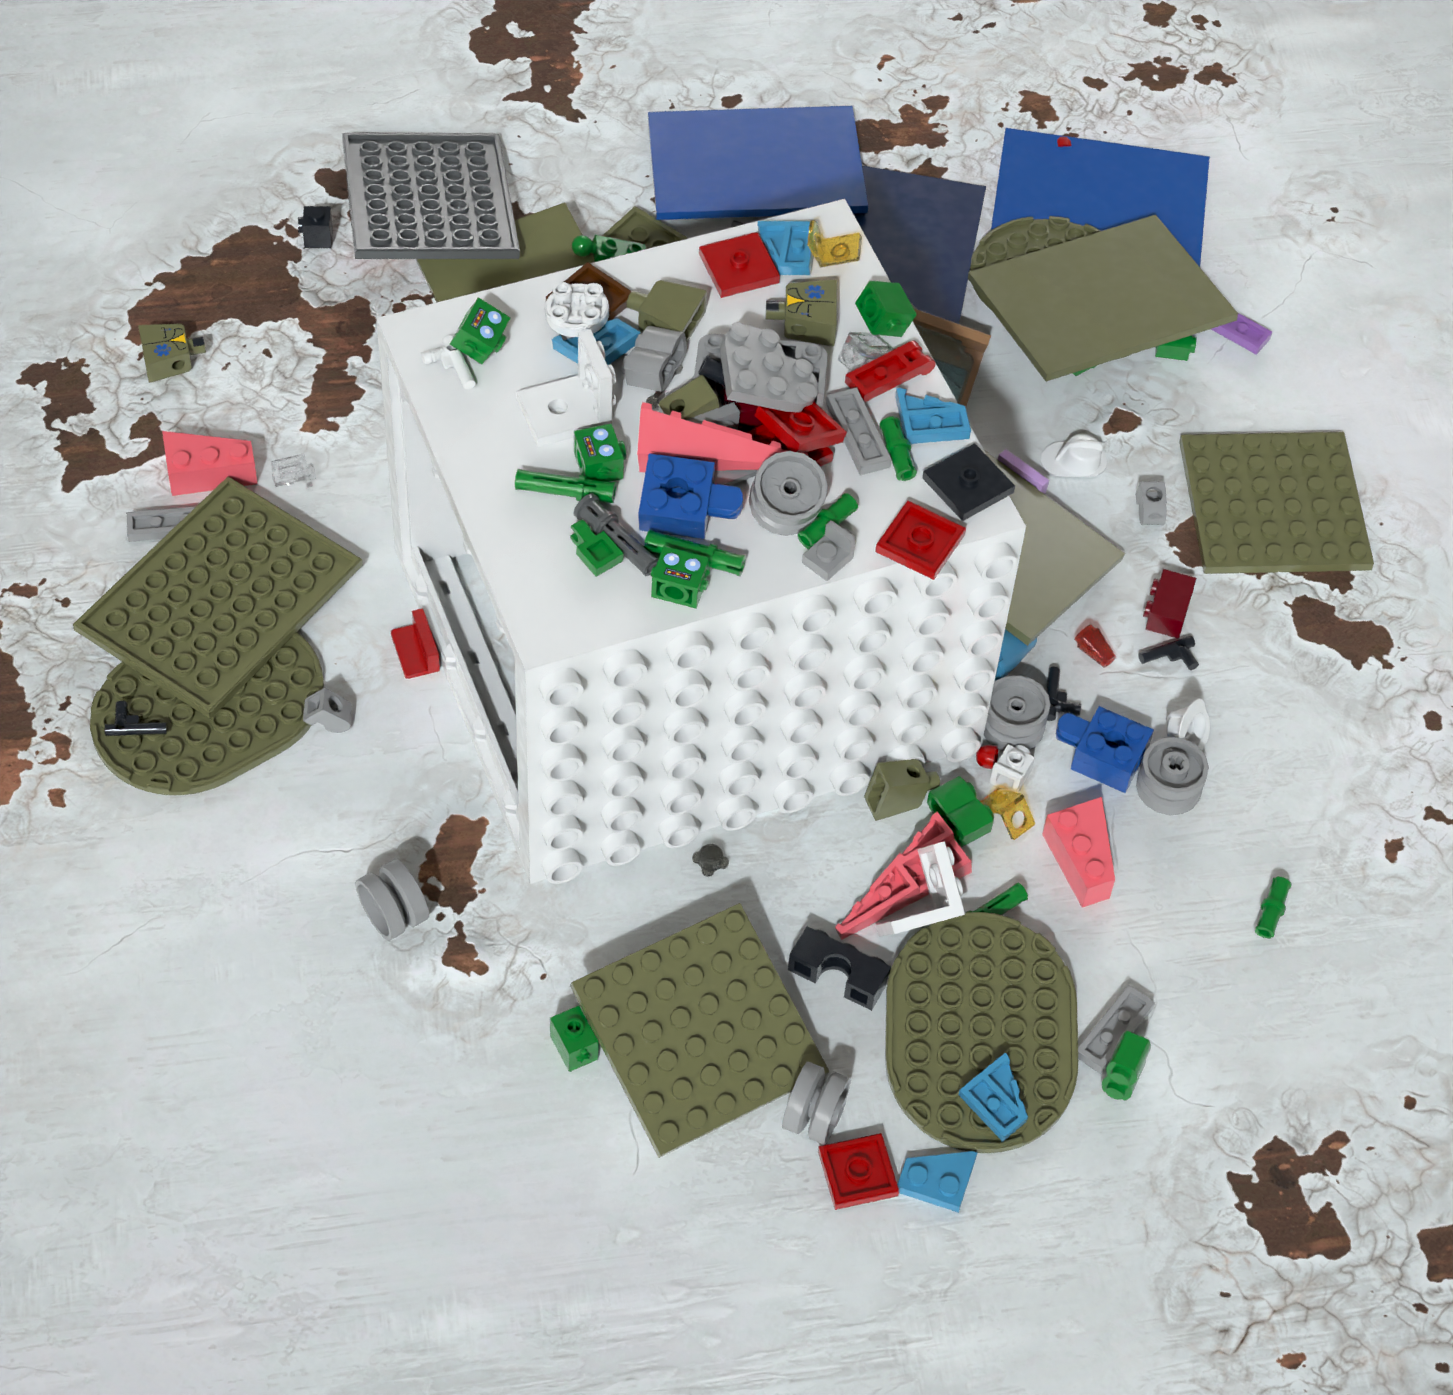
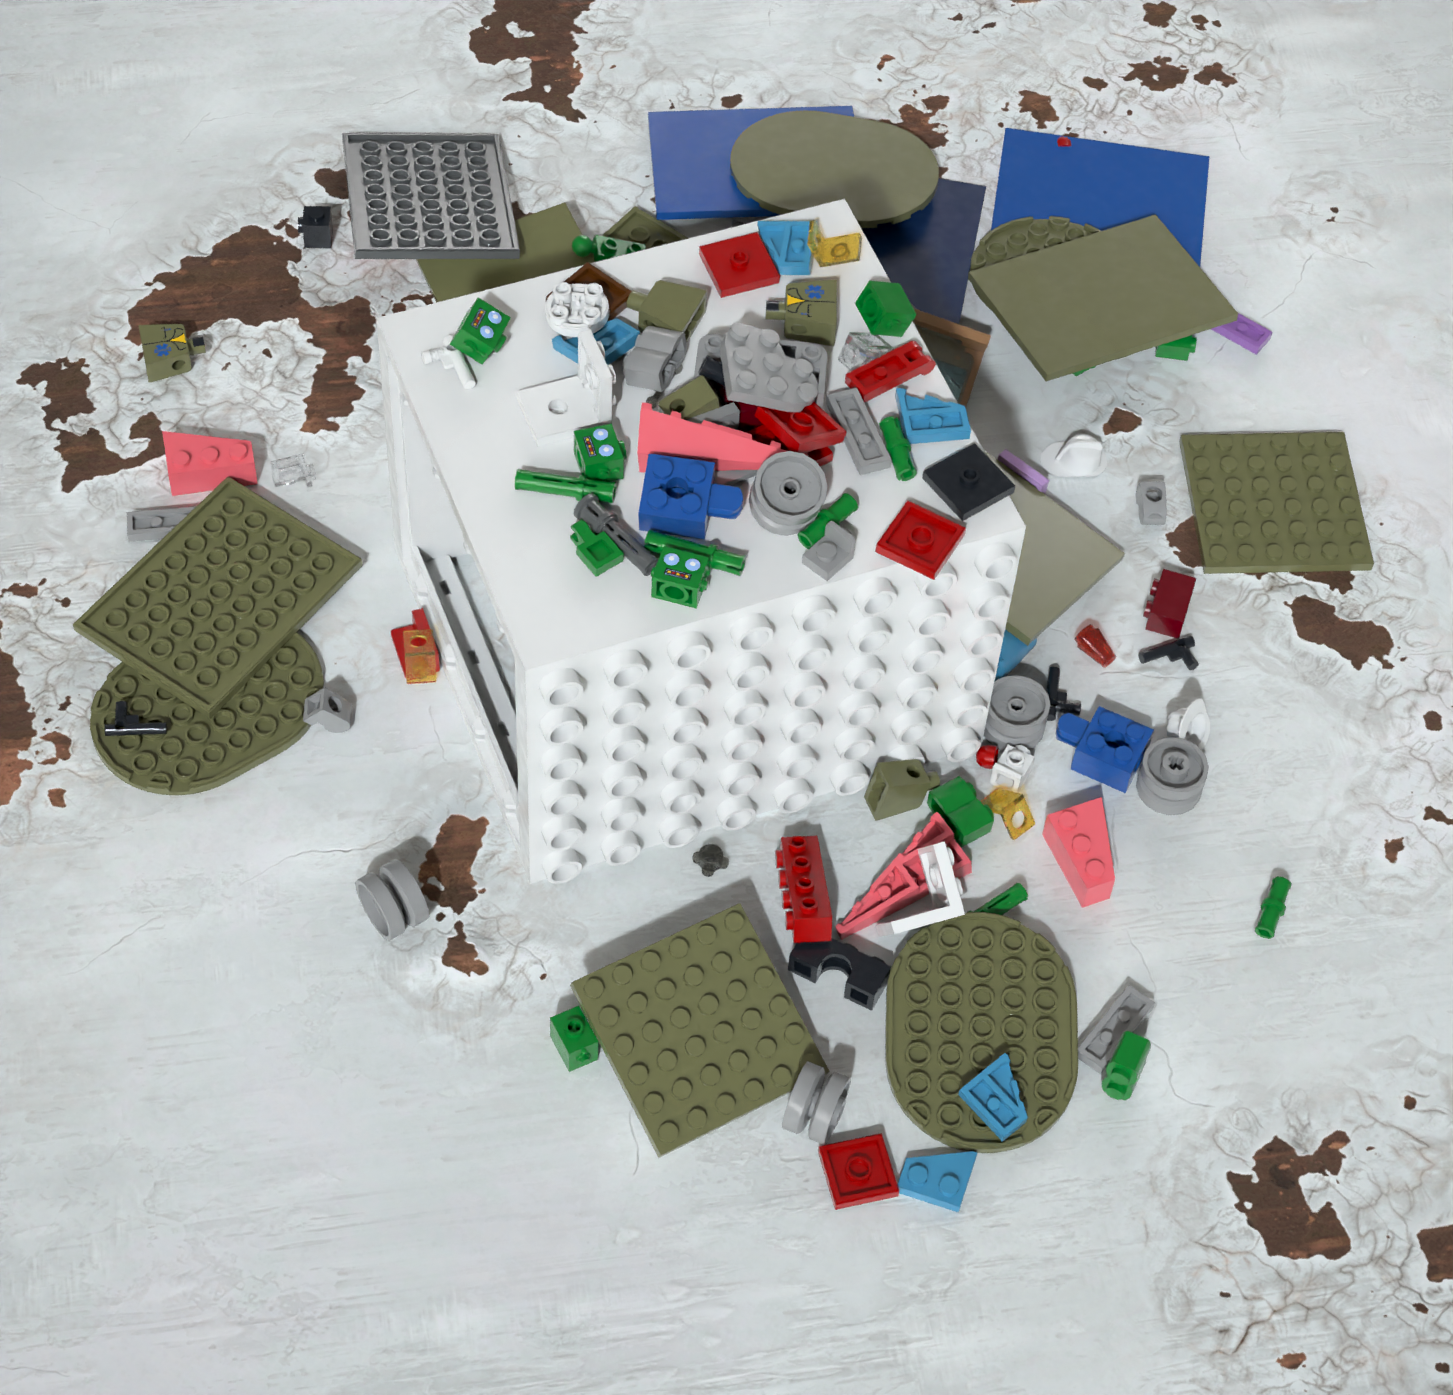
(419, 660): none -> clear yellow bracket
(805, 889): none -> red brick
(827, 157): none -> olive tile

